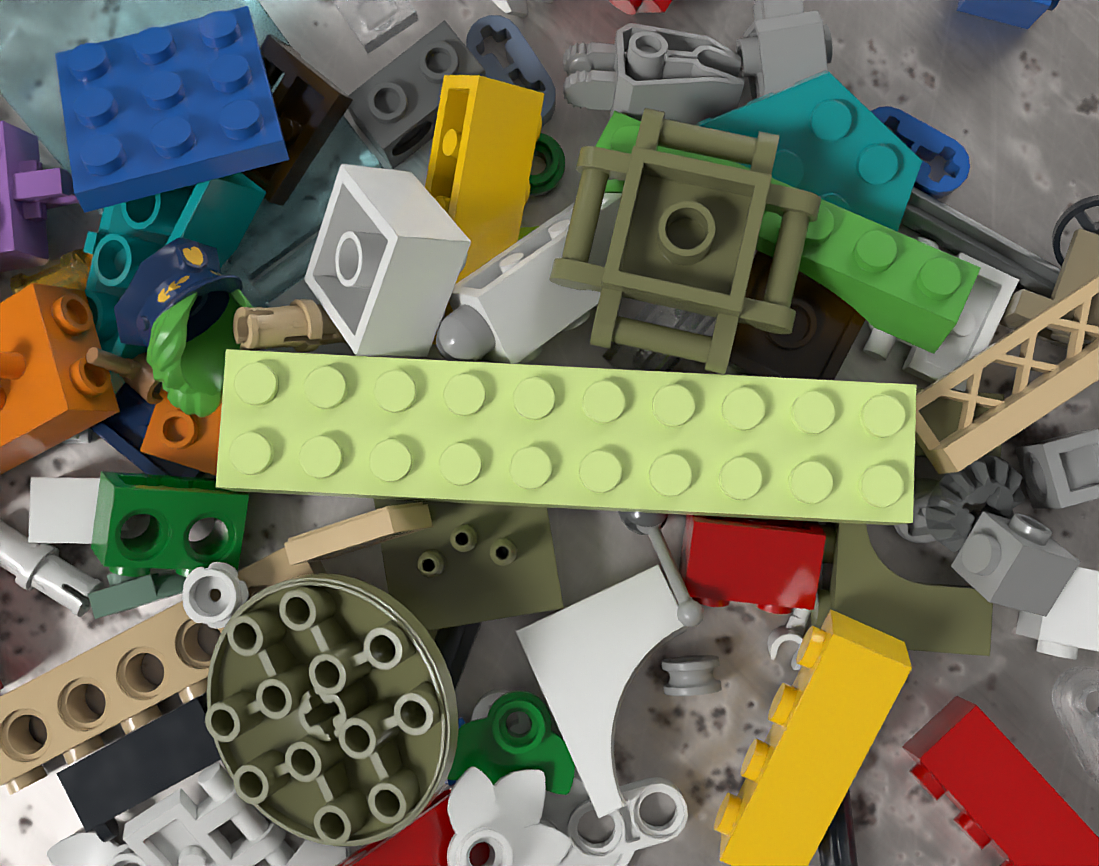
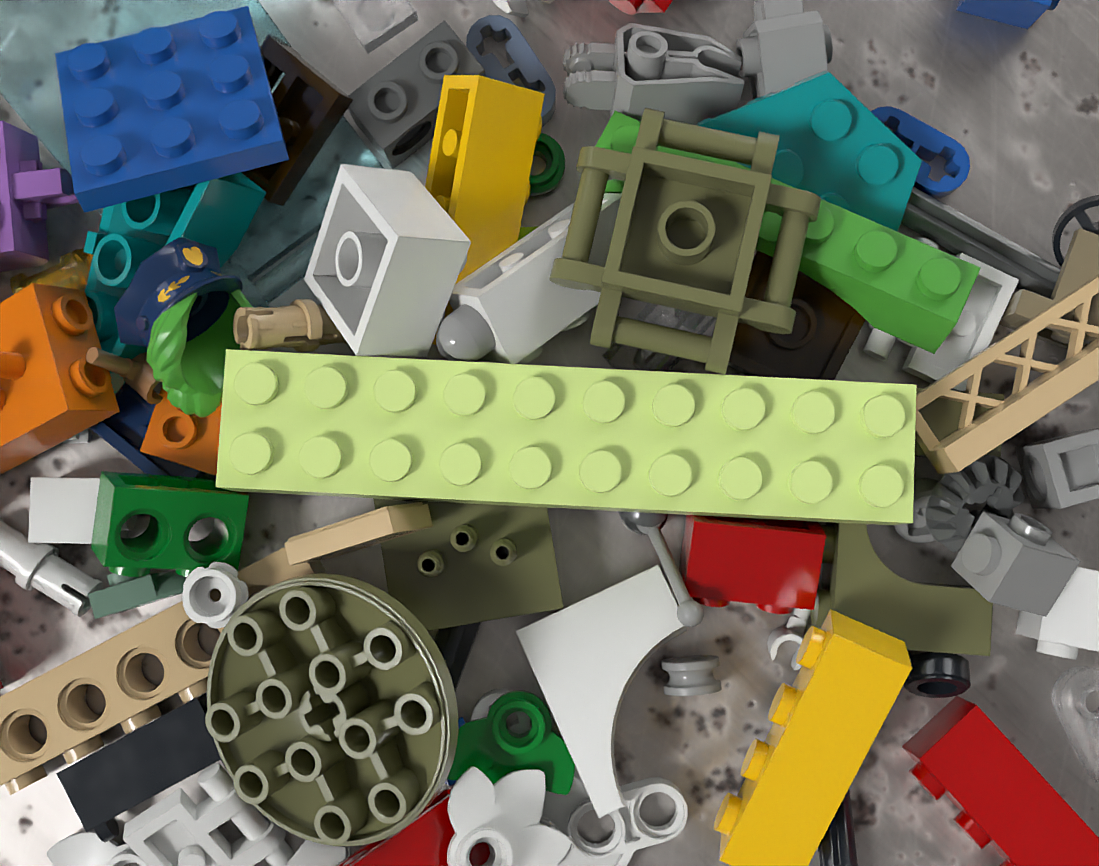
(938, 675): none -> black tile

